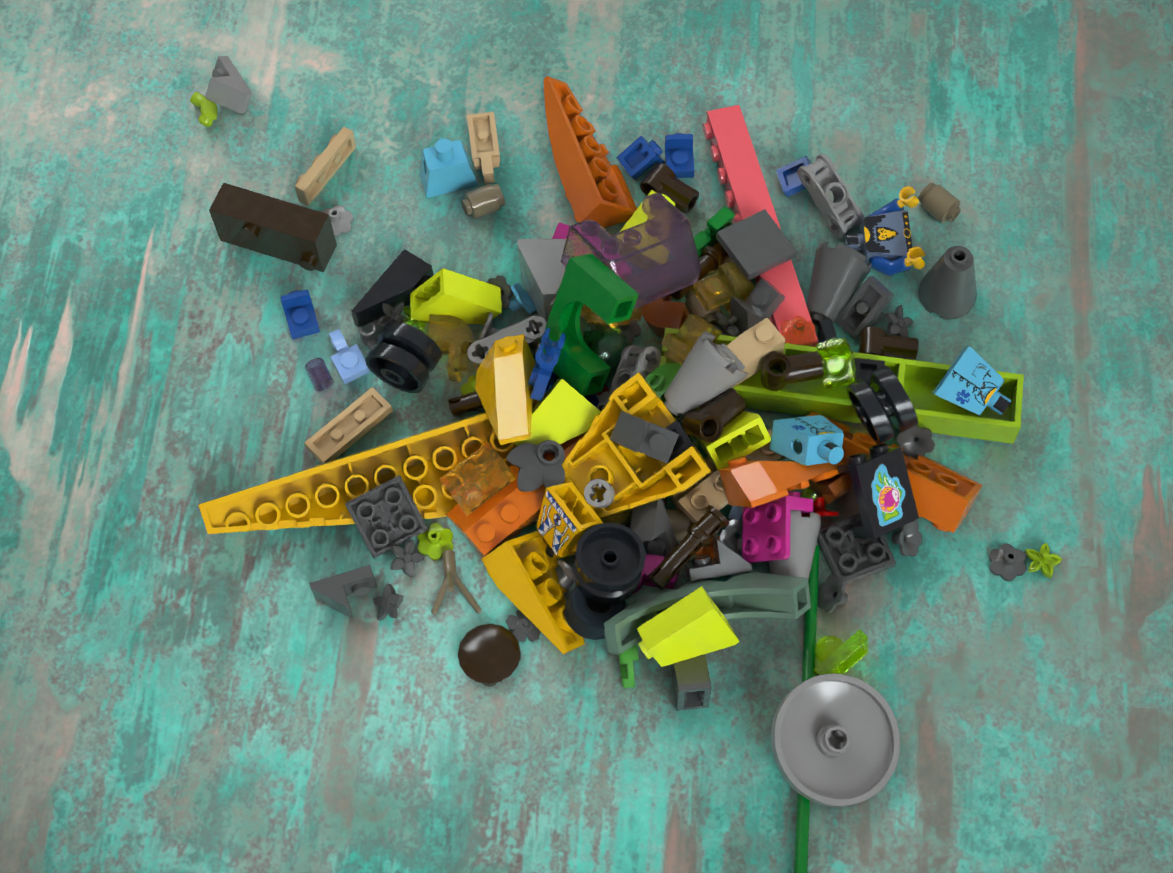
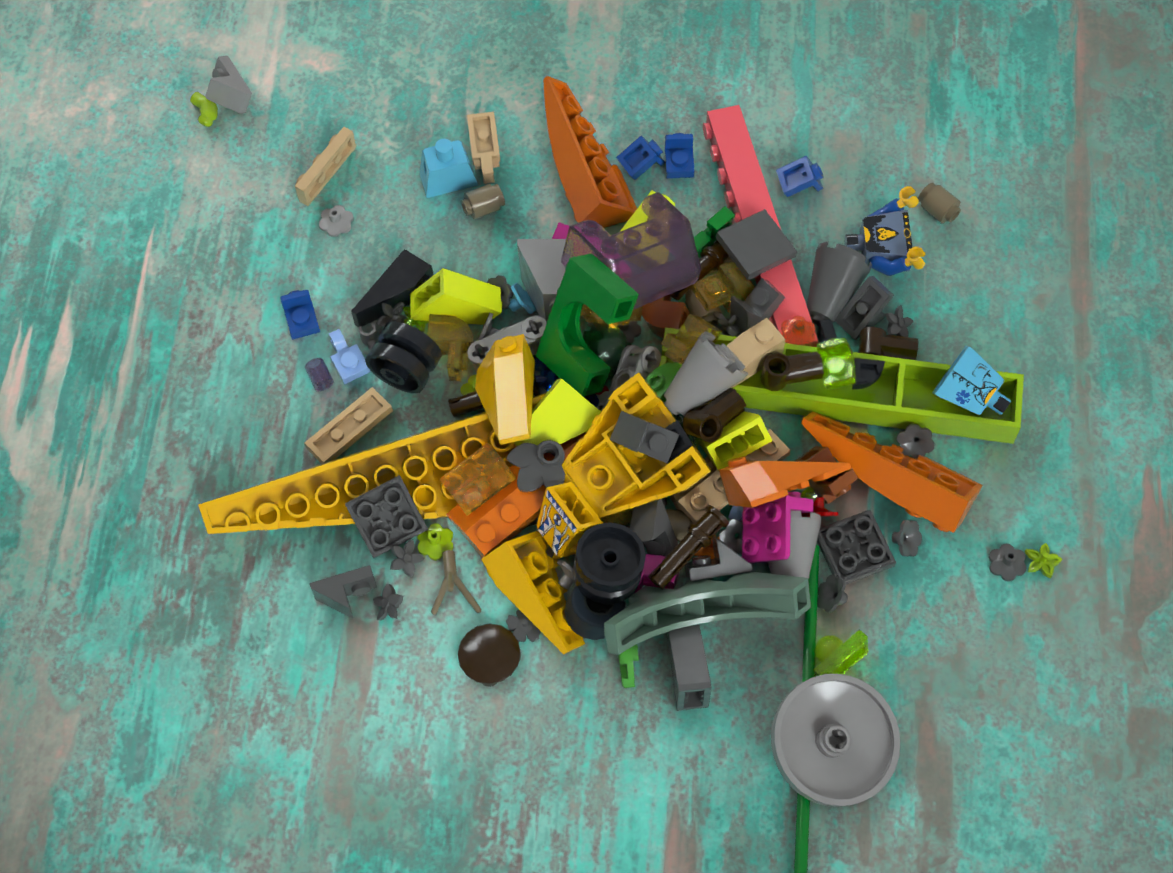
(273, 227): dark brown brick -> none
(545, 364): blue plate -> none
(589, 491): light grey bush -> none
(664, 180): dark brown piece -> none
(686, 630): neon yellow slope -> none
(817, 440): medium azure torso -> none
(843, 209): light grey piece -> none
(880, 491): black panel -> none
(882, 405): black wheel -> none
(950, 284): dark grey cone -> none

